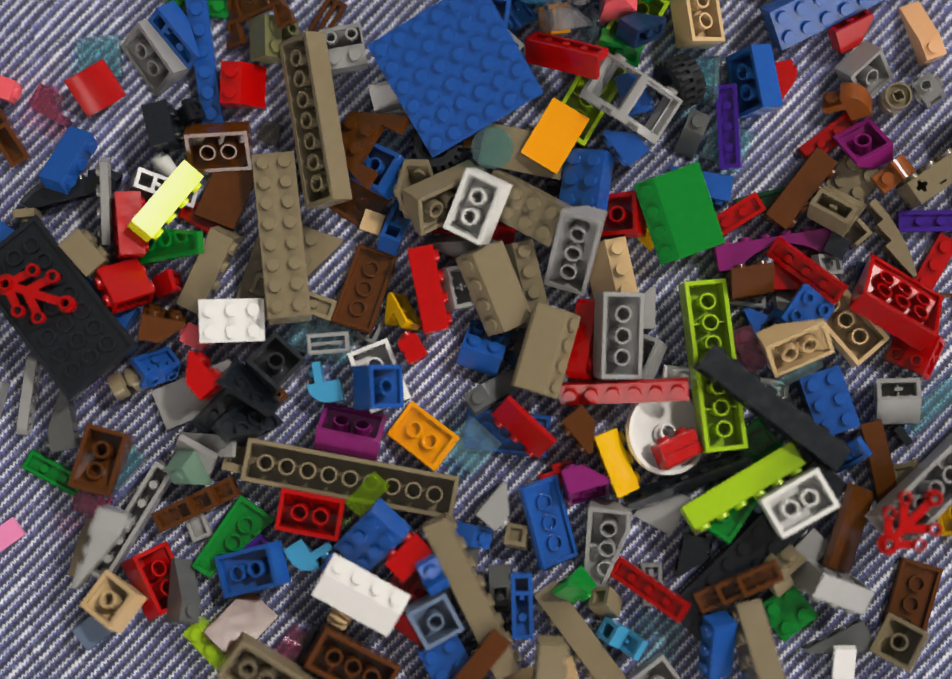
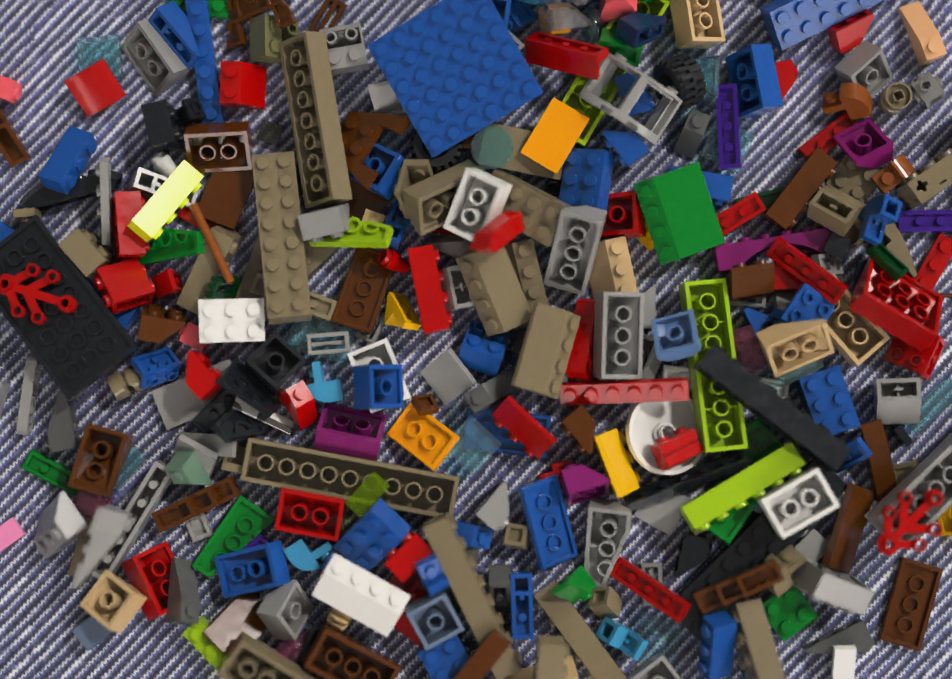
(49, 103): clear pink arch -> none
(58, 526): none -> light grey slope
(211, 243): none -> dark orange bar
(213, 293): none -> dark green tile
(274, 420): none -> sticker
(285, 611): none -> light grey slope
(300, 405): none -> red slope
(324, 222): none -> light grey slope
(360, 235): none -> lime wing
(393, 261): none -> red cone
(412, 347): red brick -> none
(424, 404): none -> reddish brown tile
(448, 376): none -> light grey tile
(498, 232): none -> red piece
(676, 336): none -> medium blue slope
(876, 215): none -> blue brick
(887, 261): none -> dark green tile
(900, 643): dark tan slope -> none

